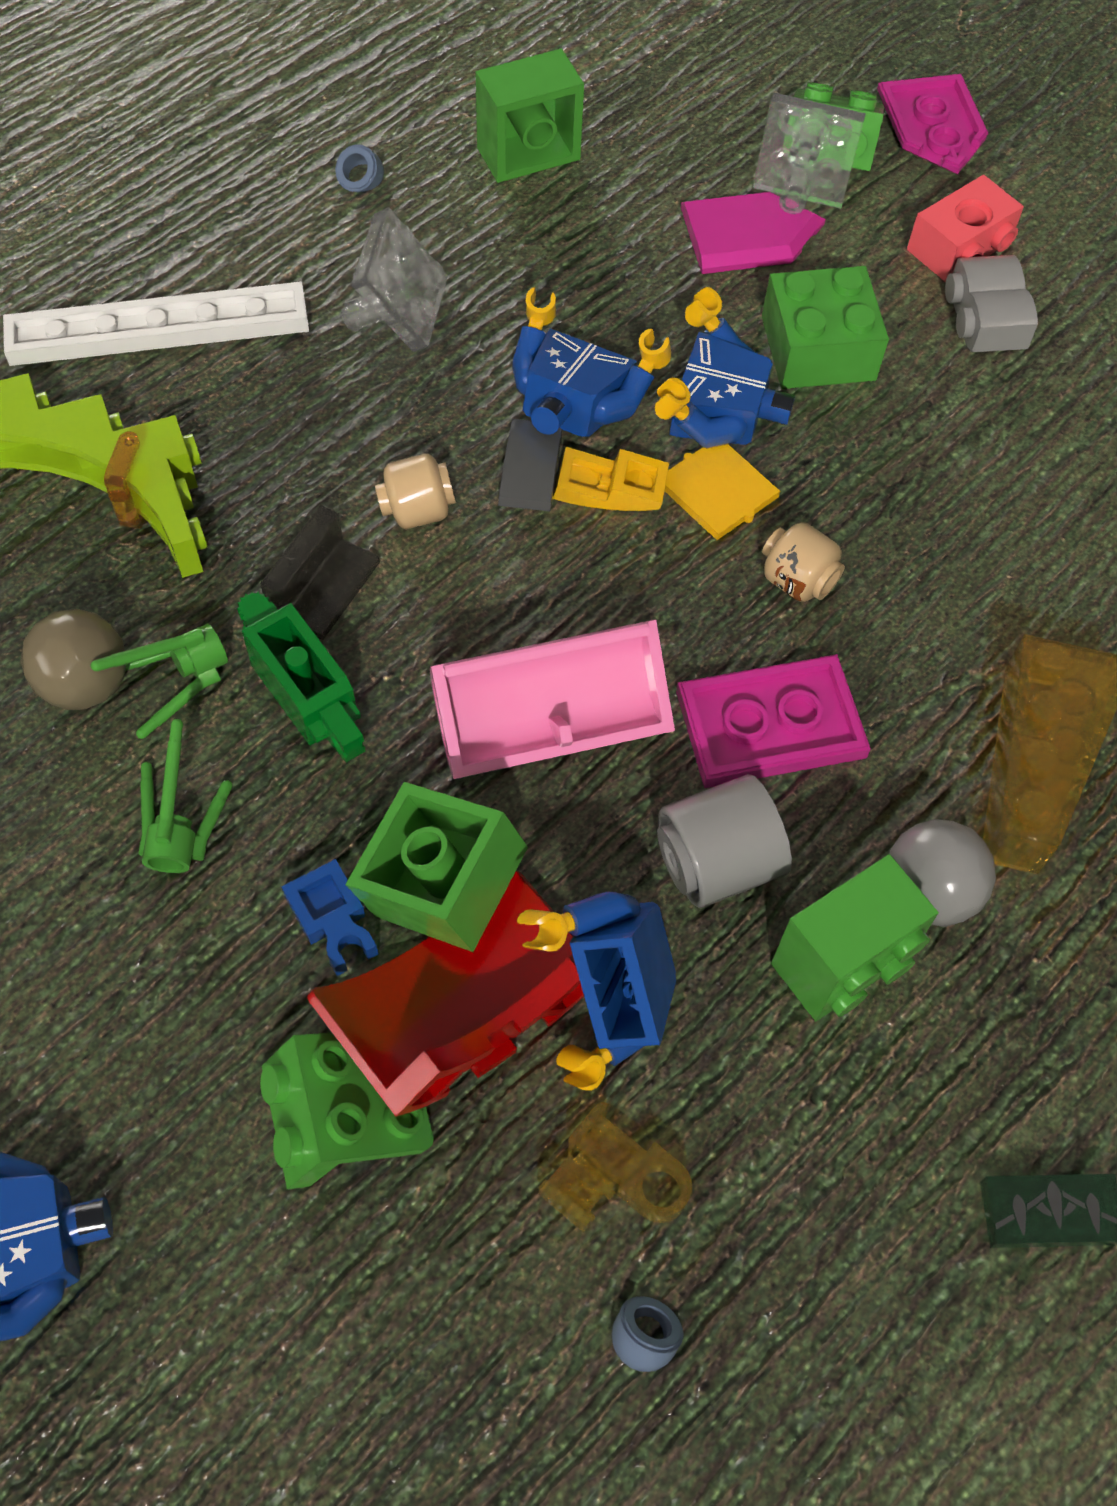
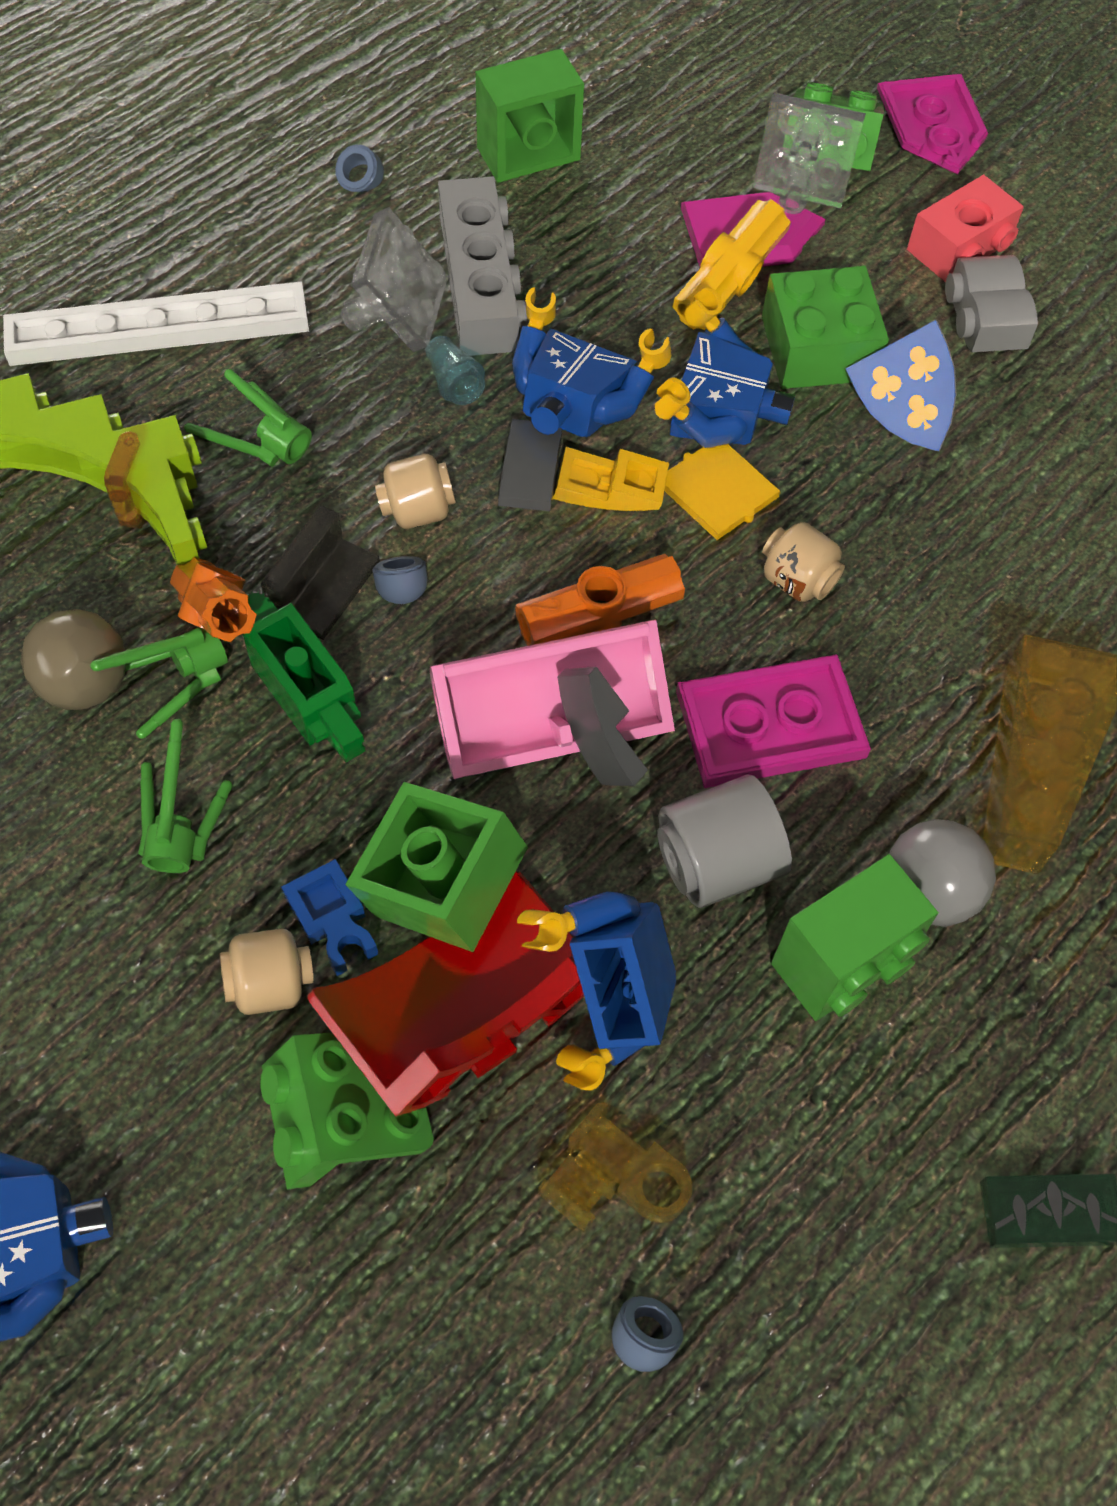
(213, 599): none -> orange piece
(265, 971): none -> tan head
(279, 432): none -> bright green plant
(400, 579): none -> sand blue piece
(456, 373): none -> clear light blue cone
(479, 266): none -> light grey brick
(593, 714): none -> dark grey slope
(625, 590): none -> orange piece
(736, 258): none -> yellow piece
(910, 386): none -> shield

